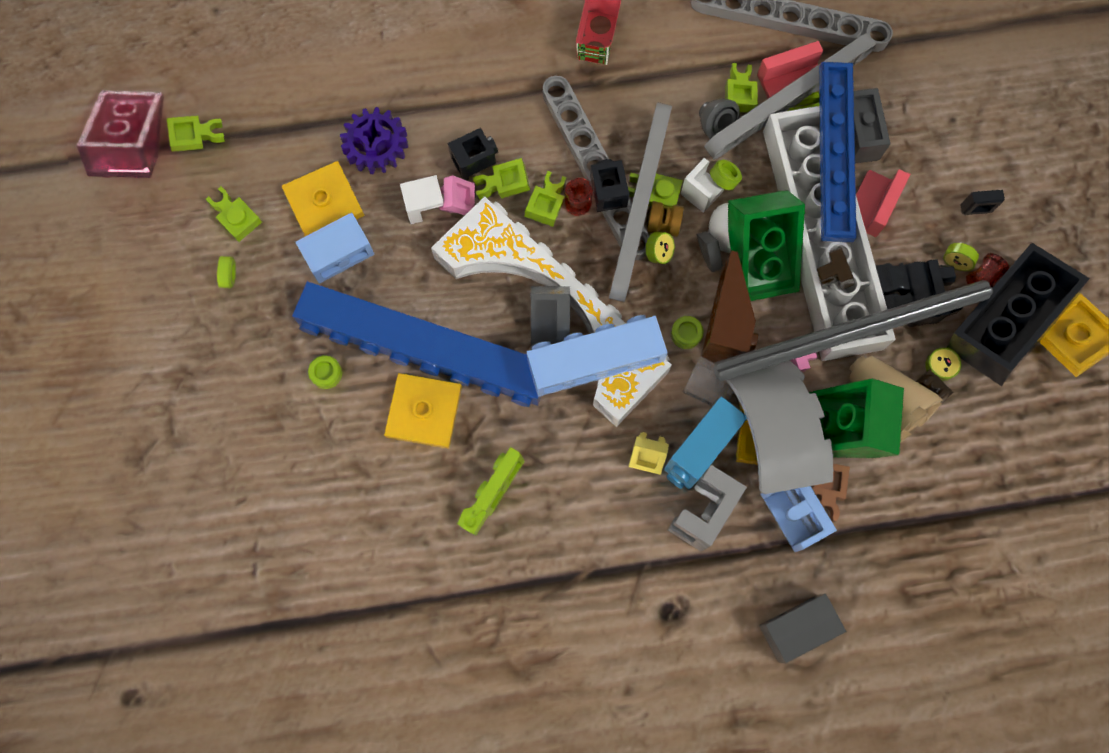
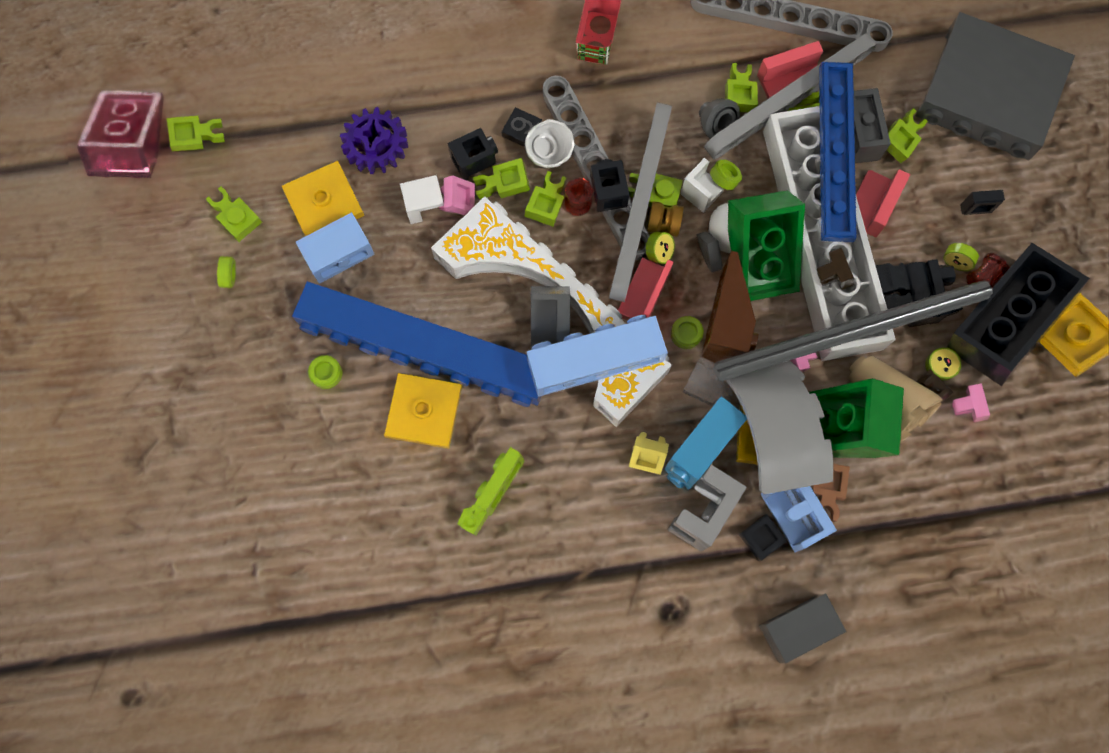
(519, 125): none -> black tile
(549, 144): none -> white hair
(645, 289): none -> coral panel
(763, 537): none -> black tile
(904, 136): none -> lime plate
(973, 403): none -> bright pink tile
(996, 86): none -> dark grey panel

